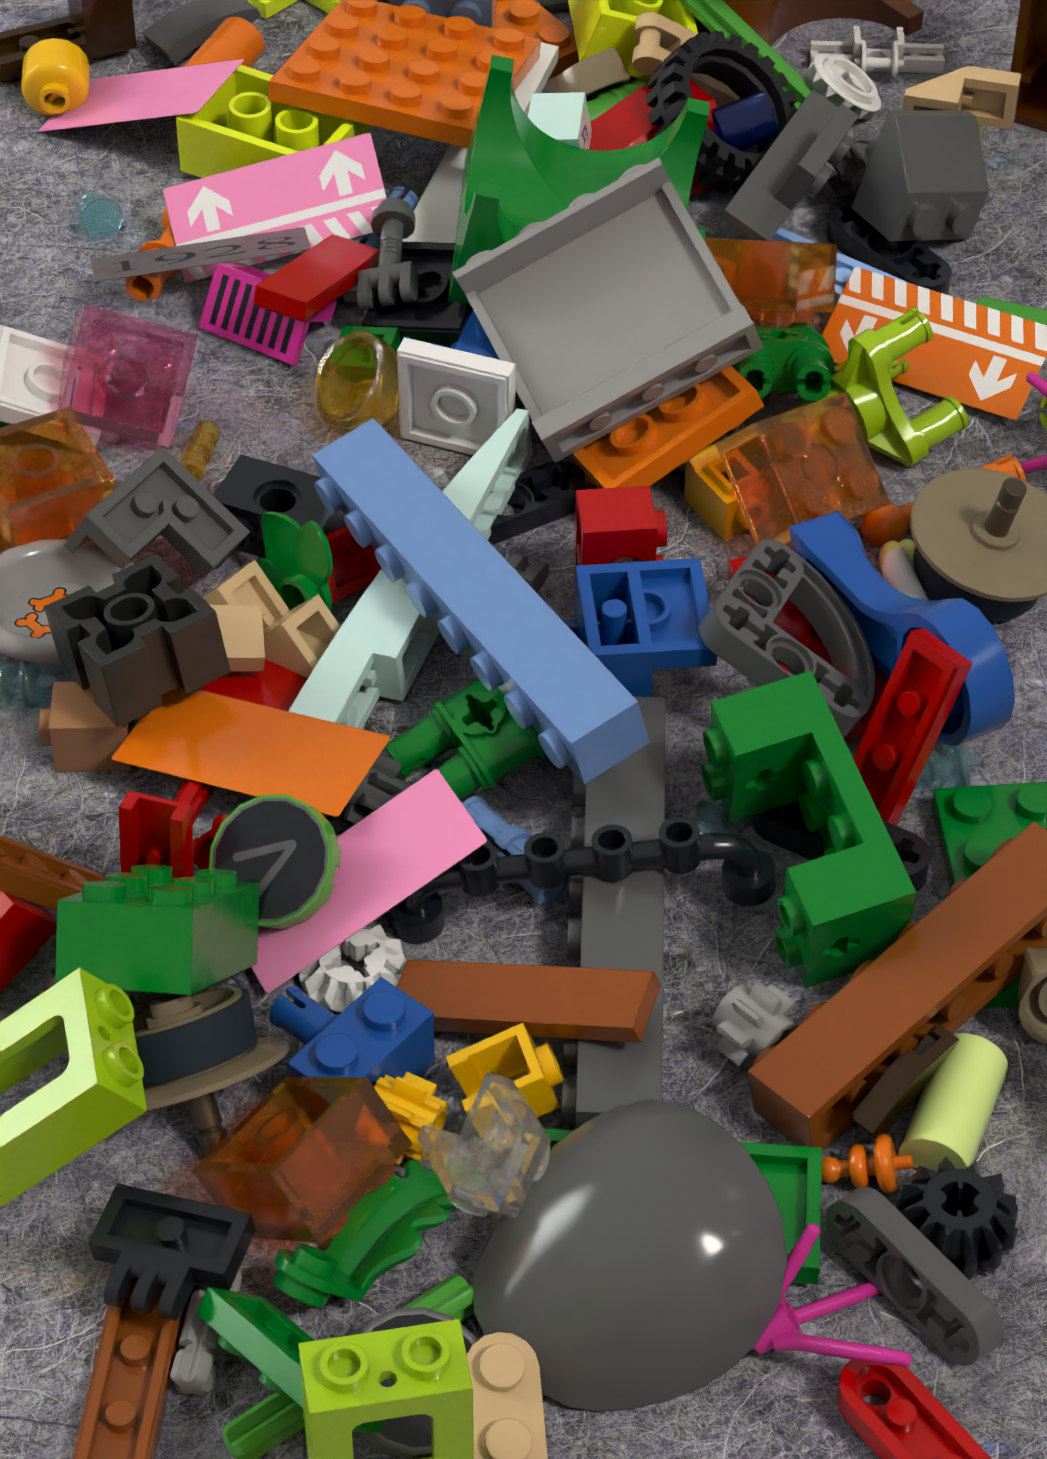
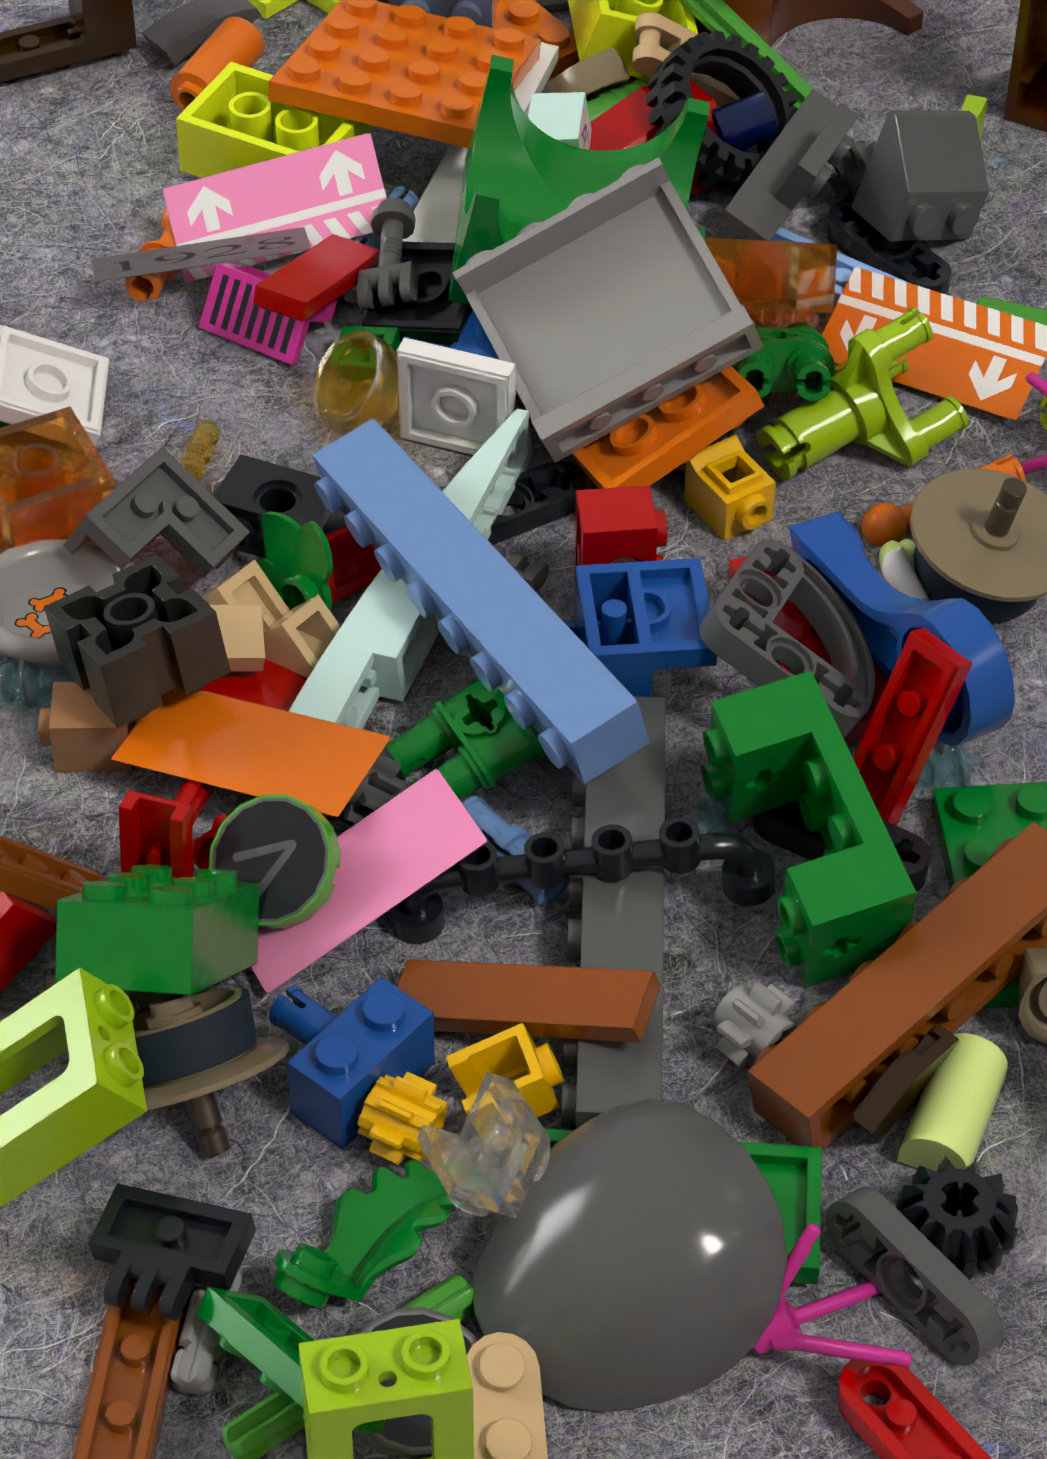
(55, 72): yellow head -> none
(99, 215): clear light blue hair -> none
(126, 374): clear pink slope -> none
(146, 95): bright pink sticker -> none
(305, 1157): clear orange brick -> none
(340, 986): white gear -> none
(802, 468): clear orange brick -> none
(845, 84): white gear -> none
(861, 1166): orange hair -> none
(901, 58): white piece -> none
(982, 91): tan slope -> none

